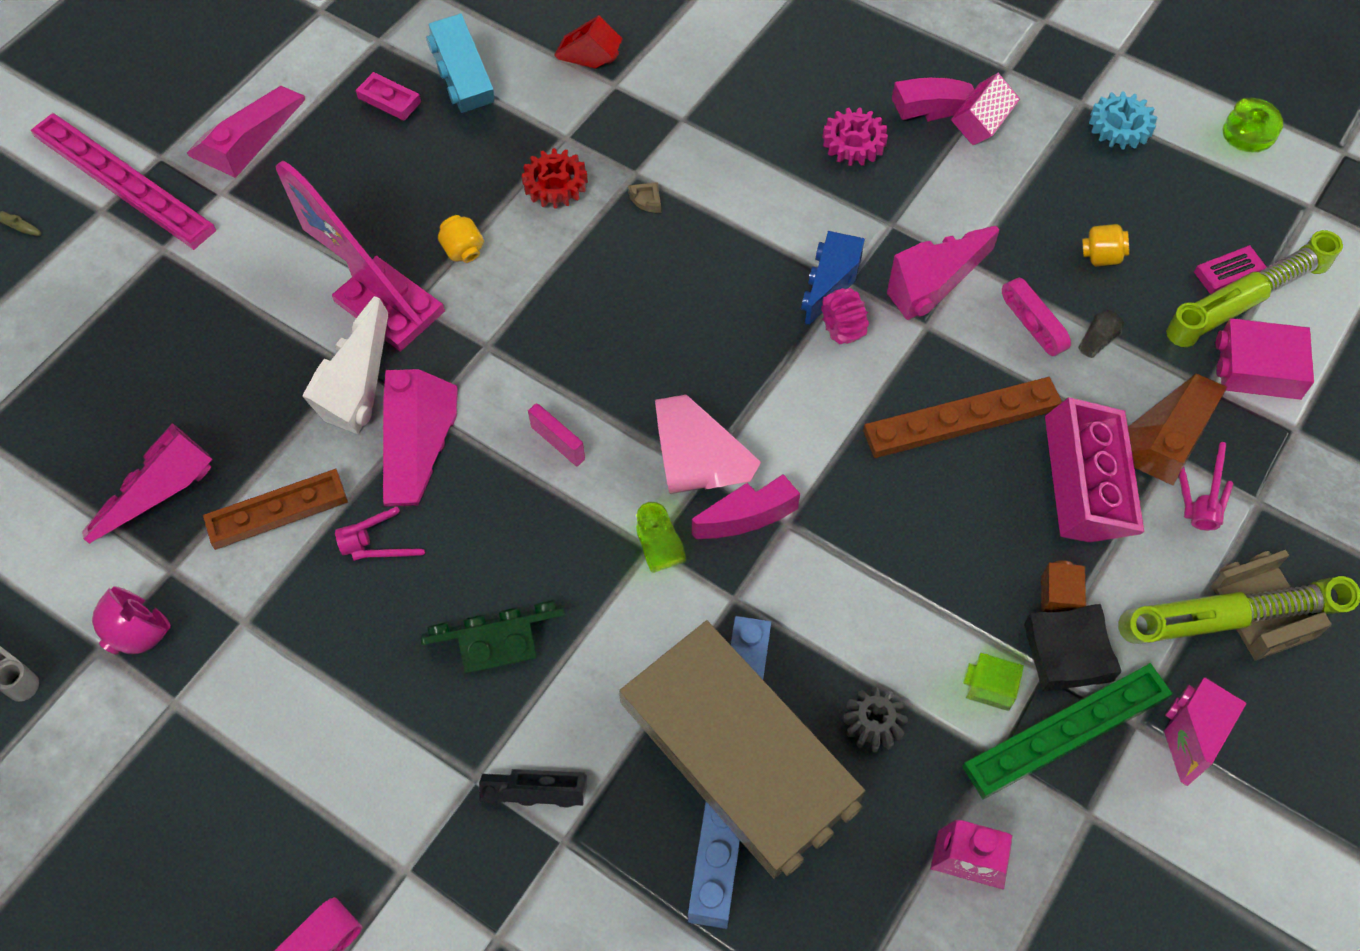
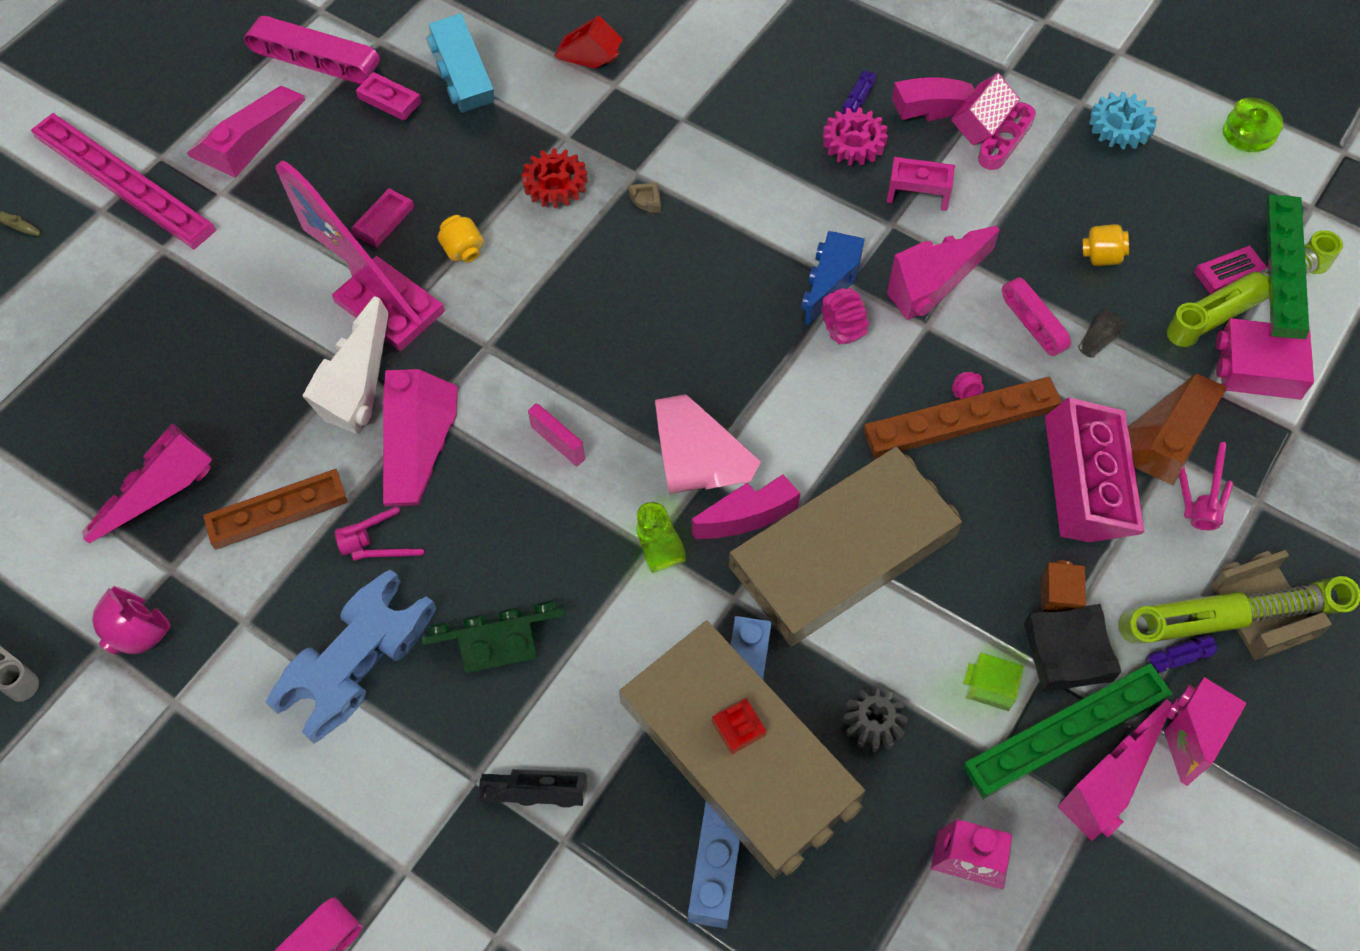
(312, 49): none -> dark pink beam
(335, 673): none -> medium blue piece
(382, 217): none -> dark pink tile
(739, 726): none -> red tile
(844, 545): none -> dark tan brick
(859, 91): none -> dark purple axle
(921, 177): none -> dark pink panel
(967, 385): none -> dark pink plate
(1006, 146): none -> dark pink beam
(1108, 788): none -> dark pink wedge
(1182, 653): none -> dark purple axle
(1287, 267): none -> green plate

